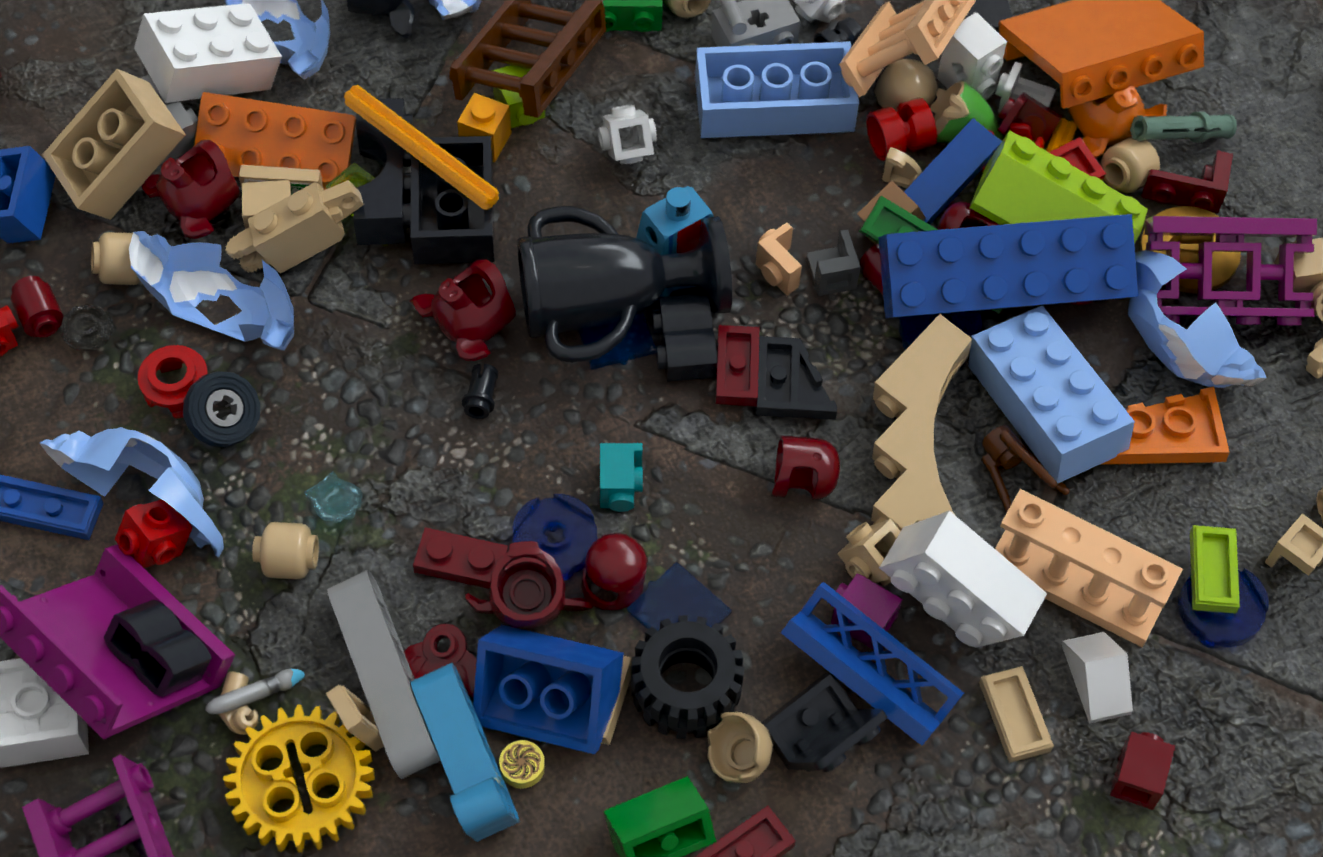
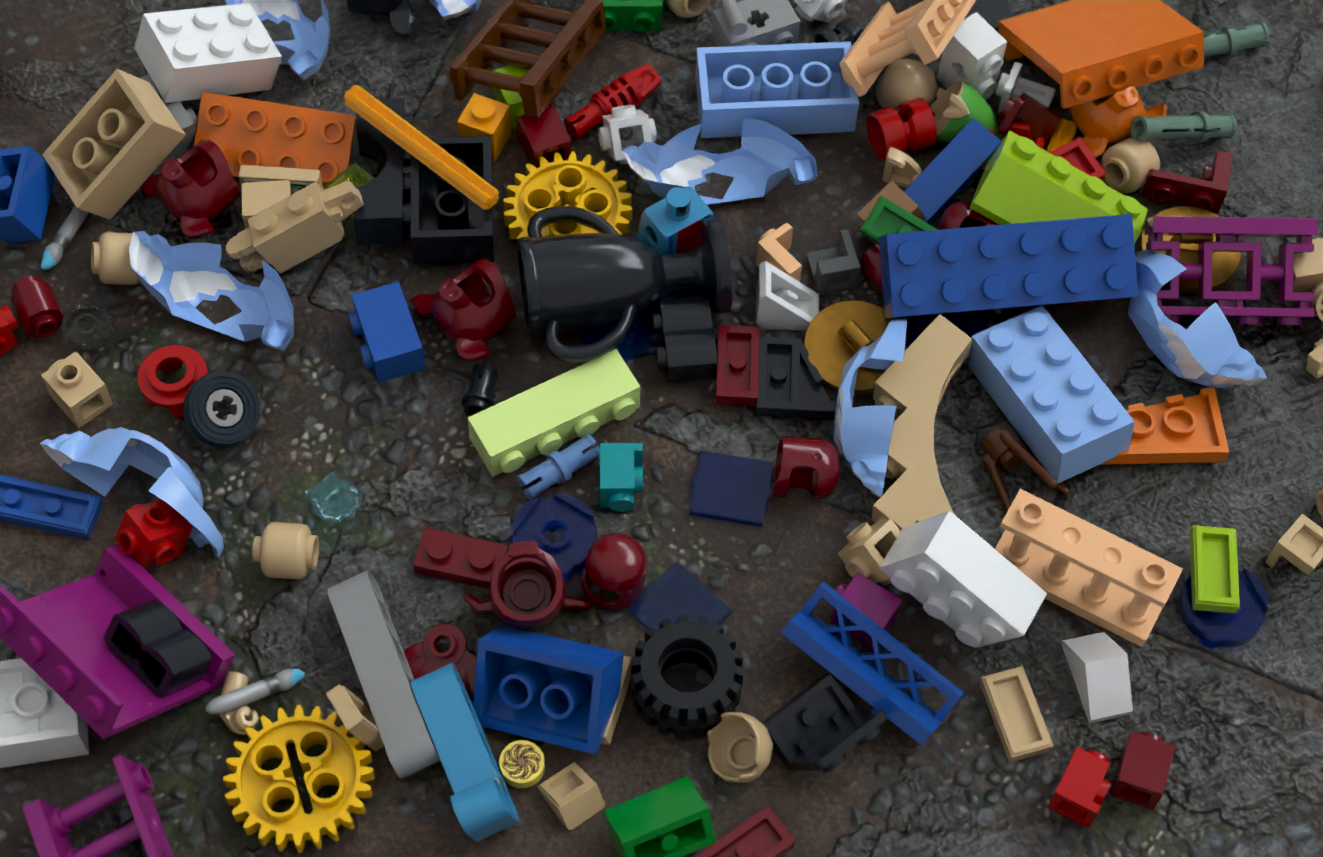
(54, 251): none -> light grey piece
(77, 389): none -> tan brick
(387, 332): none -> blue brick
(543, 136): none -> dark red brick
(547, 188): none -> yellow gear
(554, 413): none -> yellowish green brick
(558, 466): none -> medium blue pin
(572, 796): none -> tan slope
(628, 89): none -> red hinge
(731, 488): none -> clear blue piece
(757, 167): none -> light blue animal
(783, 301): none -> white slope
(838, 334): none -> pearl gold shield
(866, 431): none -> light blue animal
(1082, 787): none -> red brick
(1231, 40): none -> sand green pin

